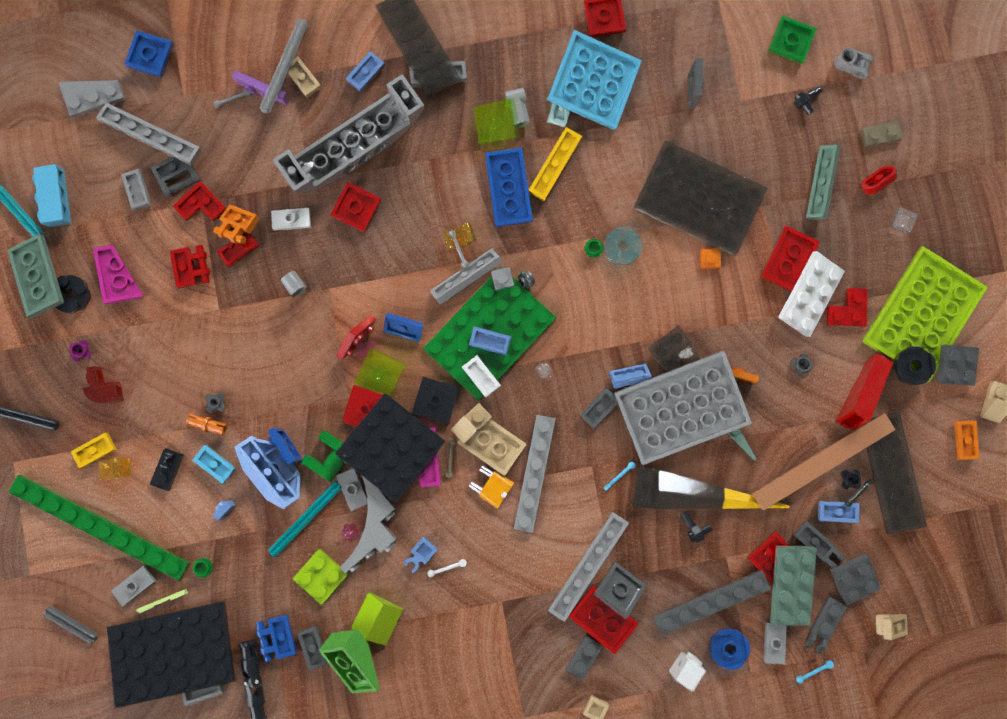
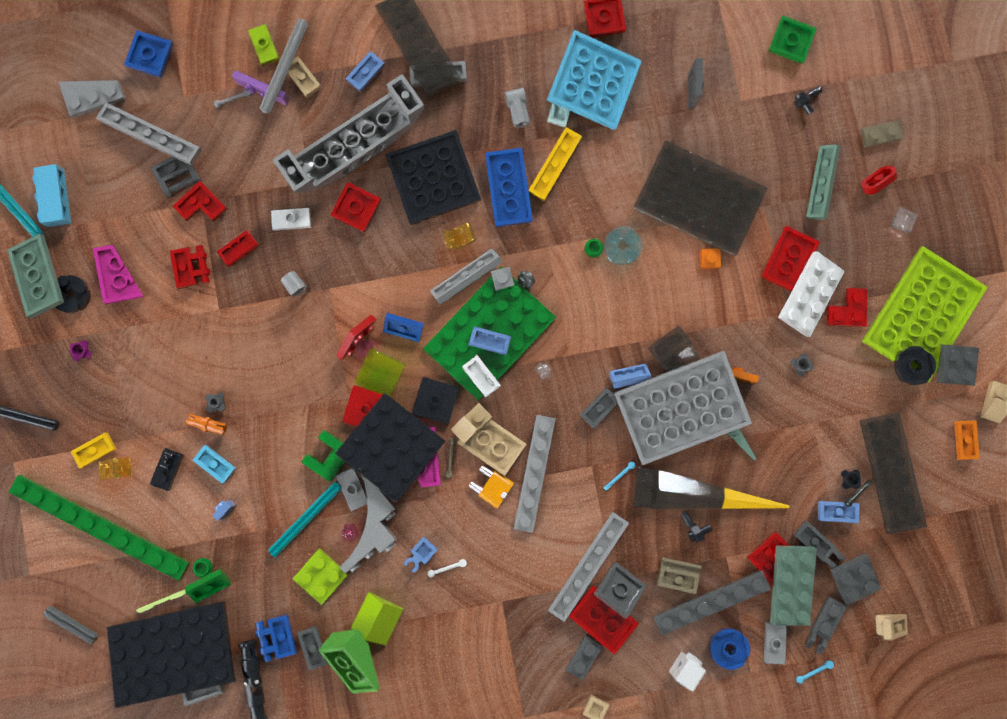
(99, 390): clear red brick -> none
(133, 585): light grey plate -> none
(136, 189): light grey plate -> none
(207, 585): none -> green plate
(240, 220): orange plate -> none
(263, 45): none -> lime plate
(268, 472): light blue wedge -> none
(288, 451): blue plate -> none
(433, 177): none -> black plate
(452, 234): light grey hinge -> none
(495, 122): clear neon green plate -> none
(679, 575): none -> dark tan plate
(823, 461): nougat tile -> none
(857, 63): light grey piece -> none
(865, 393): red slope -> none

